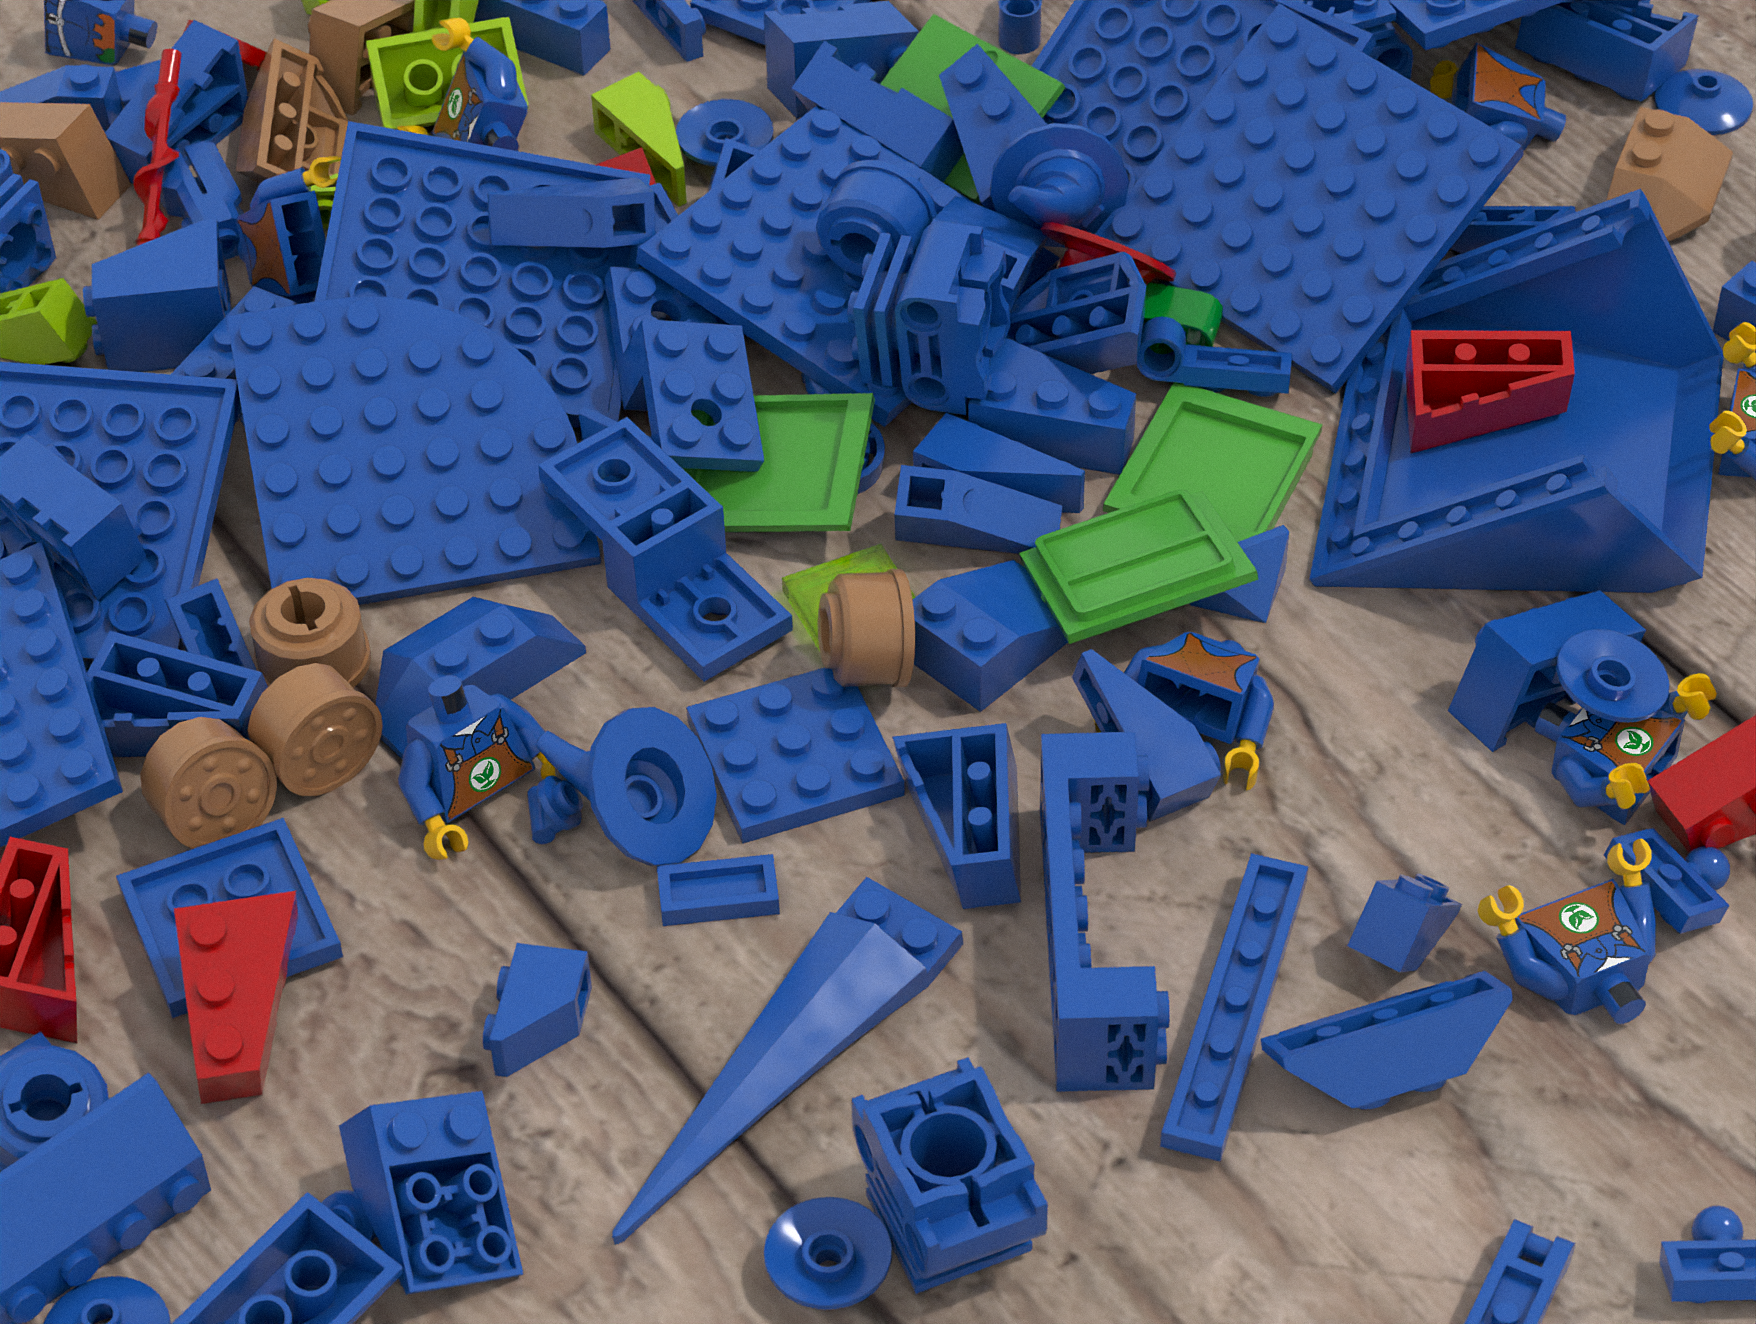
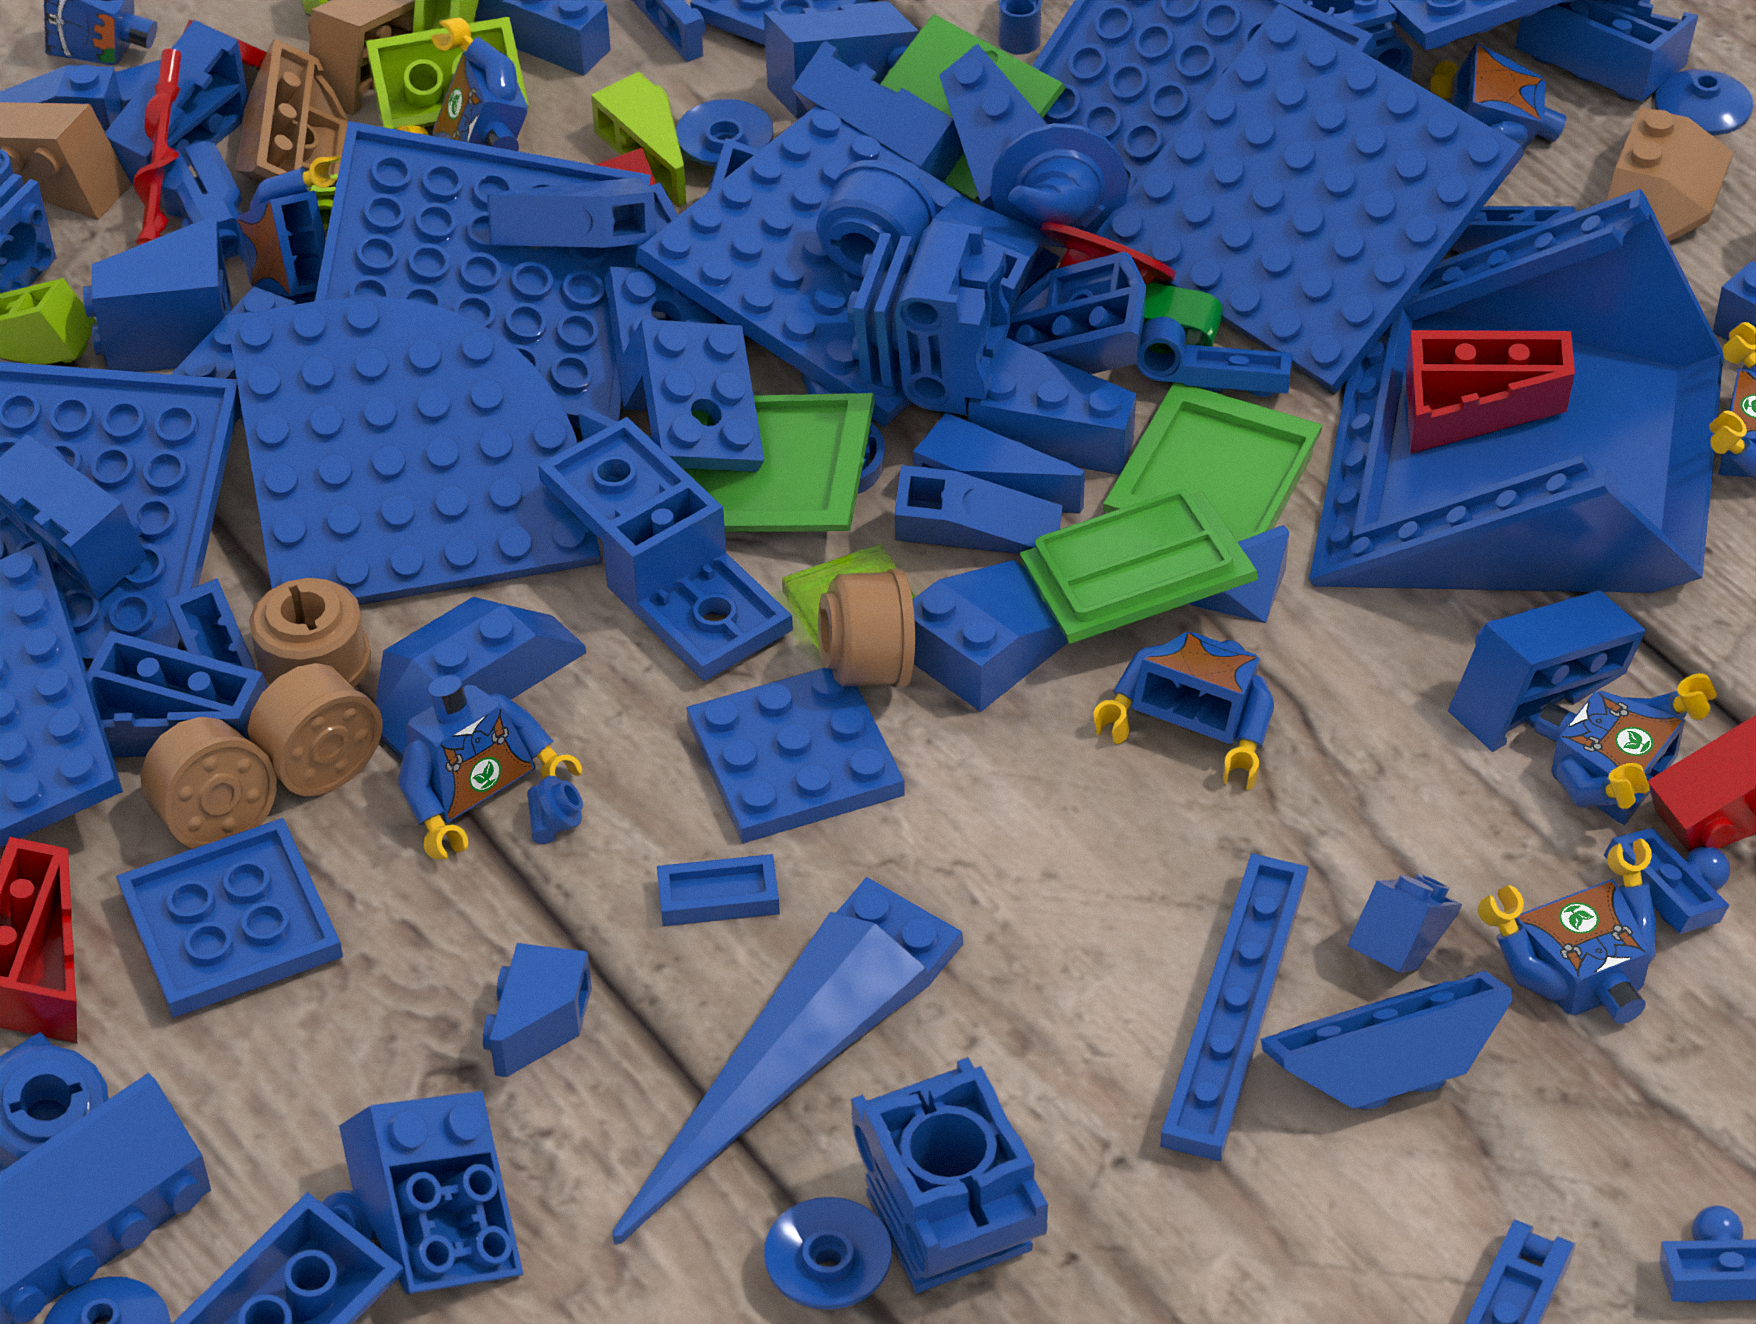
(233, 986): red wedge -> none
(643, 783): blue piece -> none
(969, 806): blue wedge -> none
(1103, 1018): blue plate -> none
(1180, 763): blue slope -> none
(1612, 675): blue dish -> none

